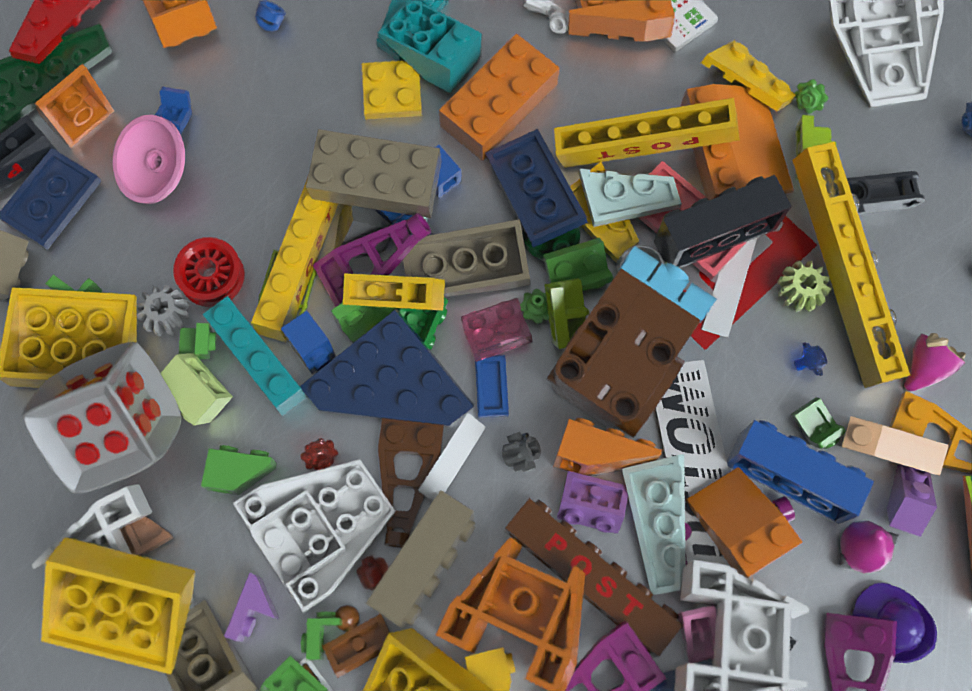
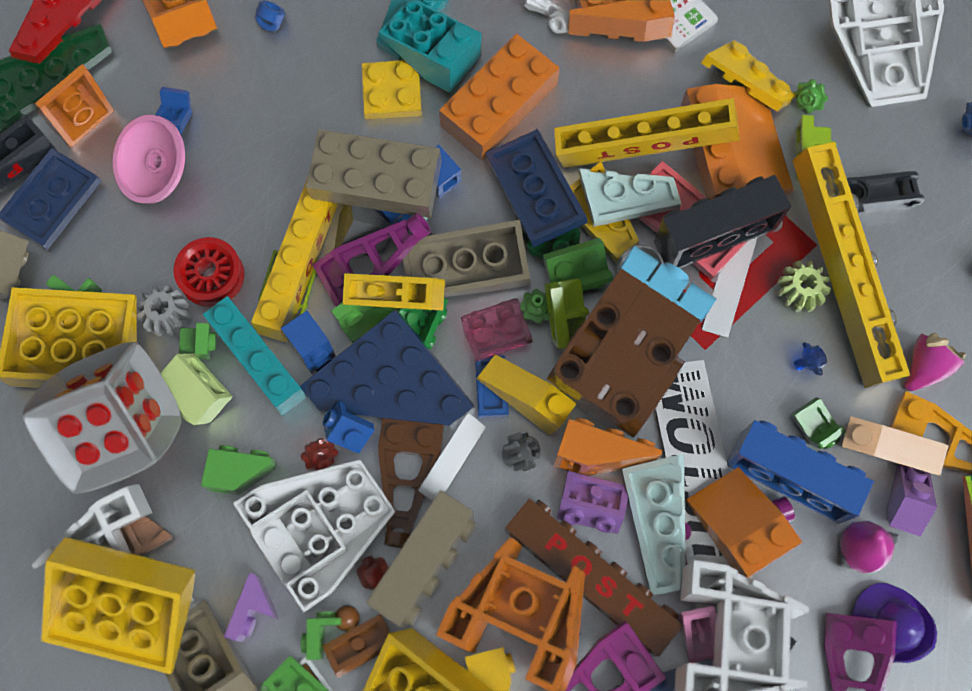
(346, 429): none -> blue bracket
(527, 394): none -> yellow slope

